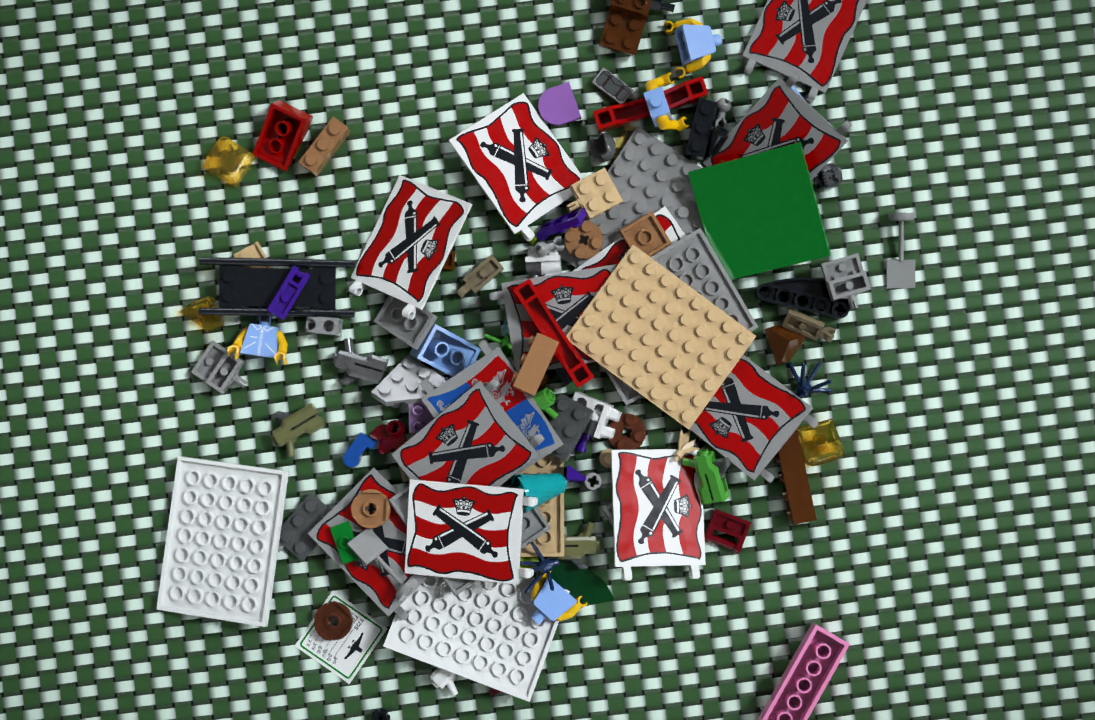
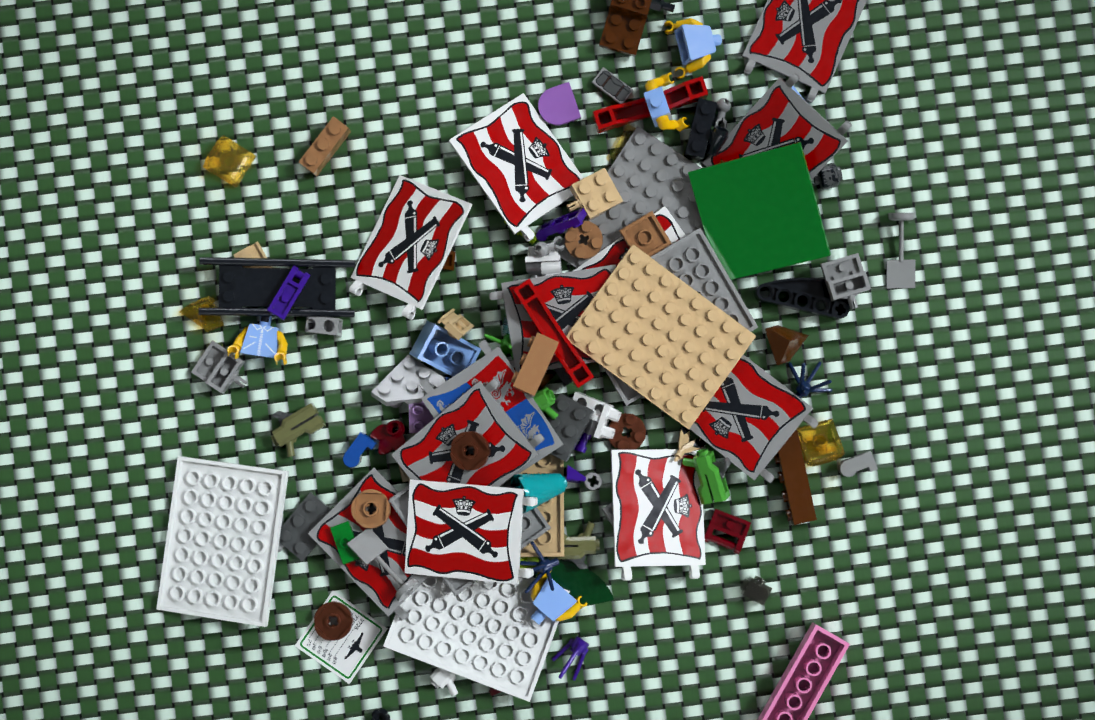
(282, 134): red slope -> none
(359, 367): flat silver piece -> none
(410, 331): light grey plate -> none
(455, 324): none -> tan plate
(470, 439): none -> copper plate
(480, 276): dark tan plate -> none
(577, 647): none -> dark purple plant
(602, 148): dark grey hair -> none
(605, 458): tan plate -> none
(755, 589): none -> clear smoke brick
(807, 326): dark tan plate -> none
(853, 464): none -> light grey leg

